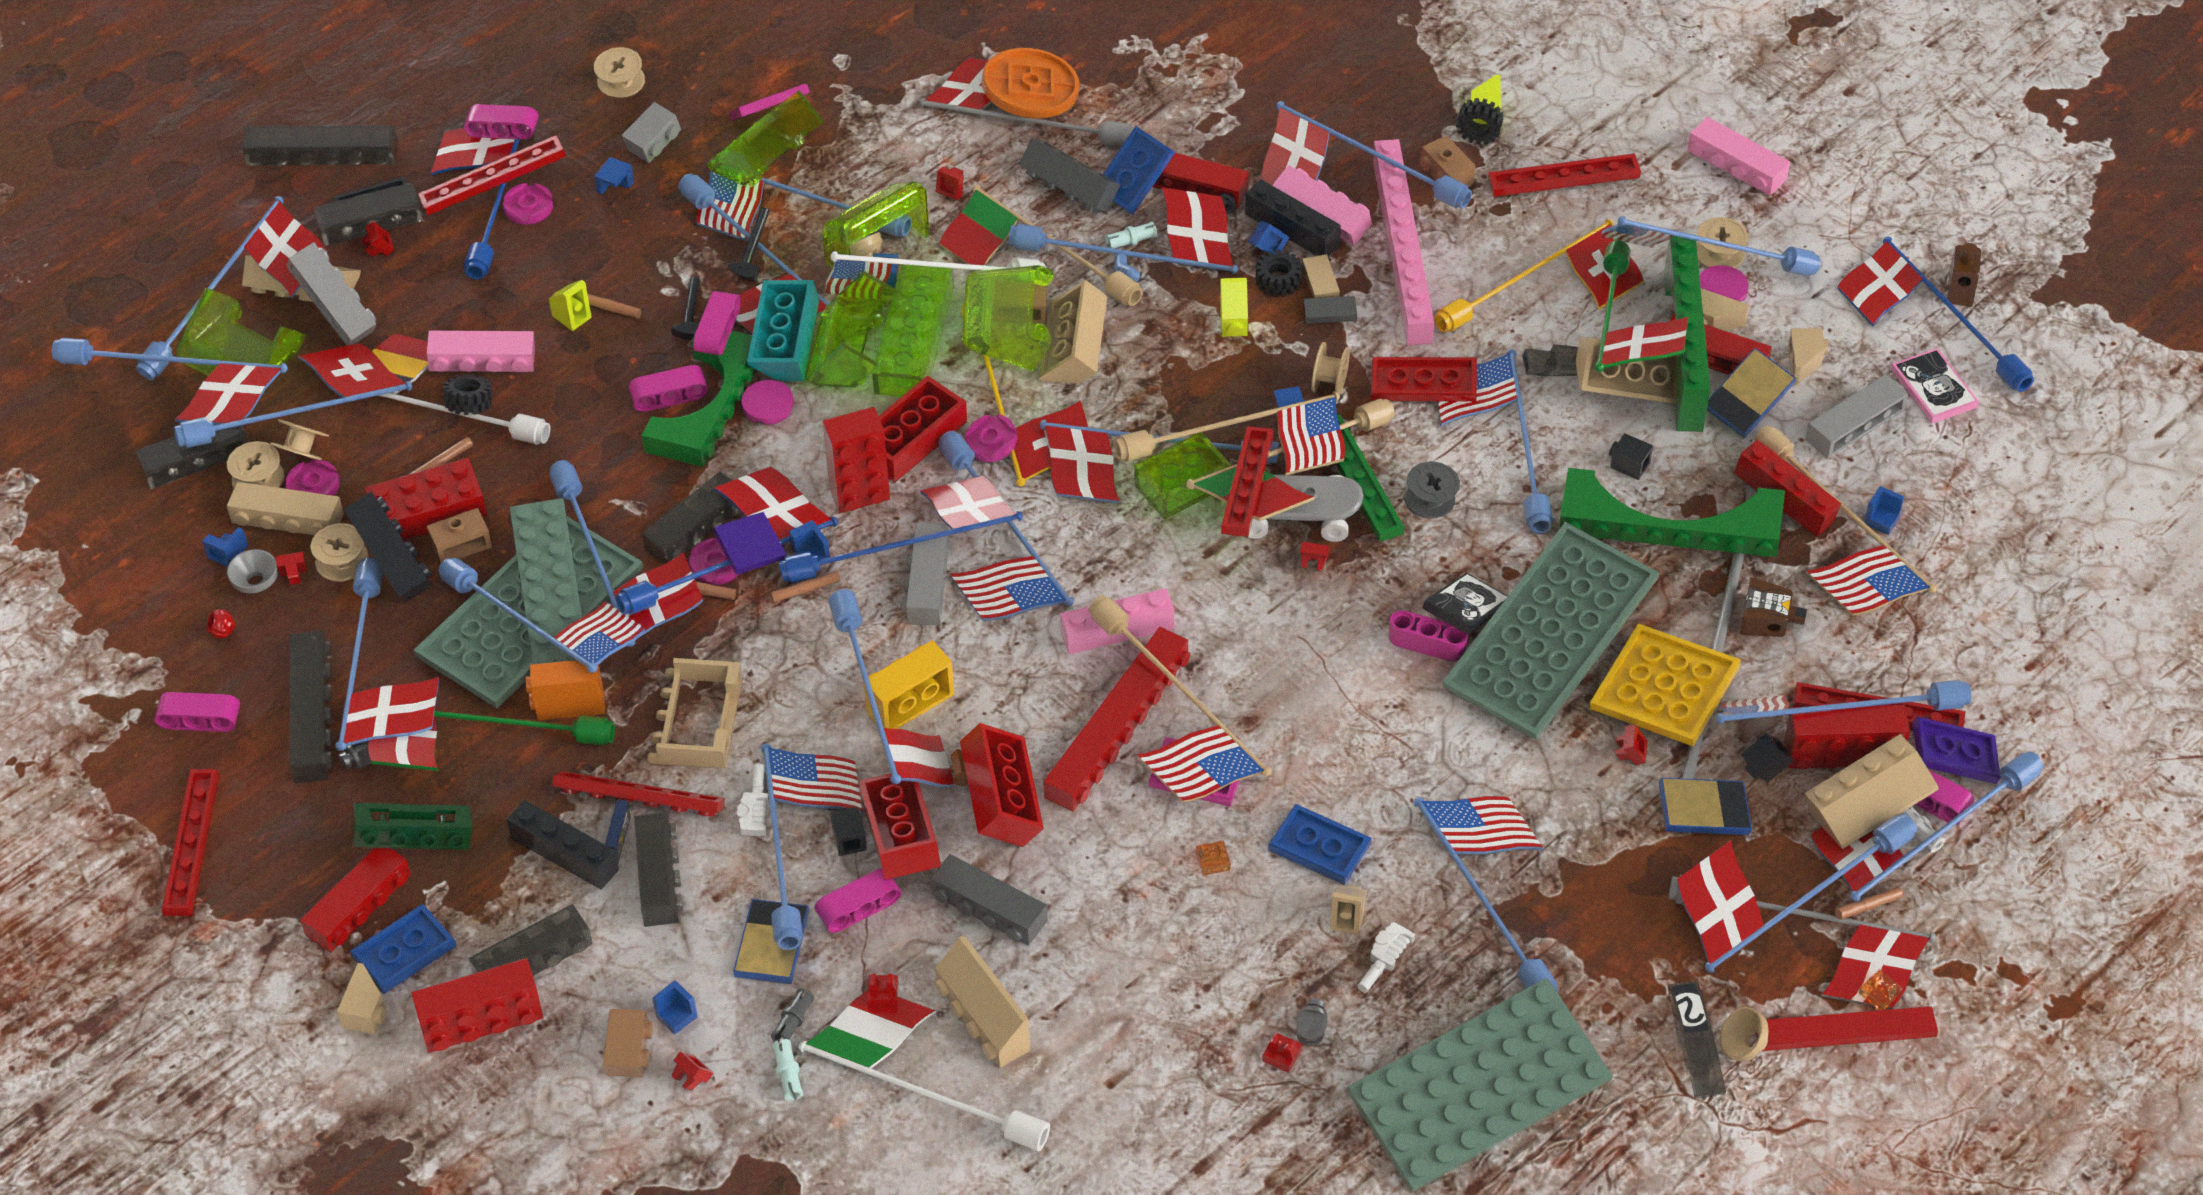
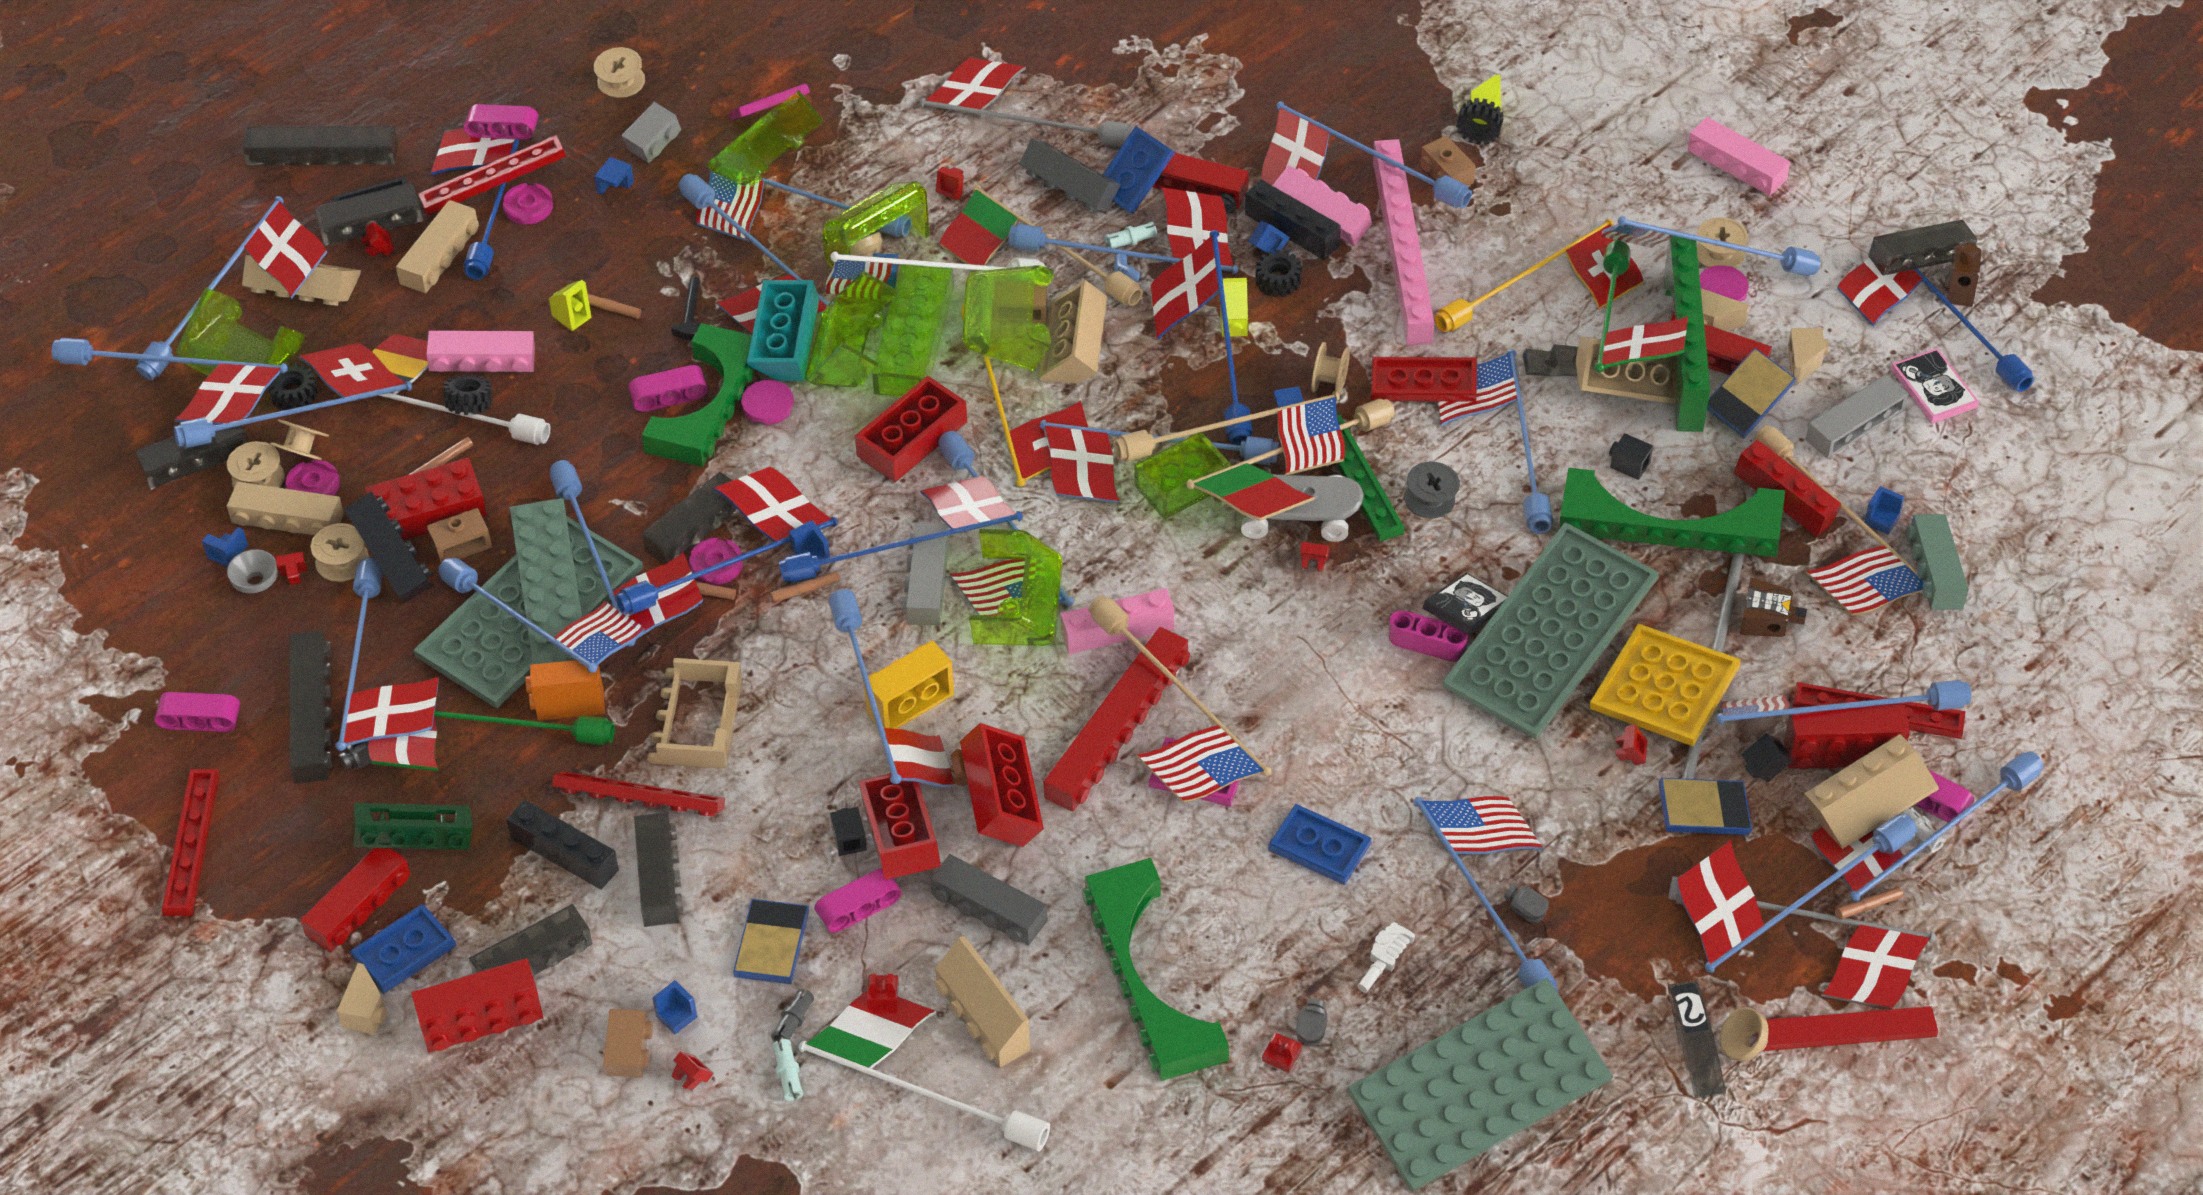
(220, 624): red piece -> none
(297, 397): none -> black tyre
(331, 294): light grey brick -> none
(437, 246): none -> tan brick
(618, 827): dark blue tile -> none
(717, 323): dark pink beam -> none
(745, 269): black piece -> none
(749, 543): dark purple tile -> none
(752, 806): white piece -> none
(804, 782): flag -> none
(856, 459): red brick -> none
(991, 438): dark pink tile -> none
(1030, 83): orange plate -> none
(1034, 616): none -> clear neon green windscreen
(1174, 1040): none -> green arch
(1187, 289): none -> flag
(1213, 858): clear orange tile -> none
(1247, 482): red plate -> none
(1320, 277): tan tile -> none
(1330, 309): dark grey tile -> none
(1347, 909): tan slope -> none
(1527, 903): none -> flat silver arm
(1564, 175): red plate -> none
(1880, 990): clear orange tile -> none
(1919, 247): none -> clear smoke brick
(1937, 562): none -> sand green brick
(1957, 750): dark purple tile -> none

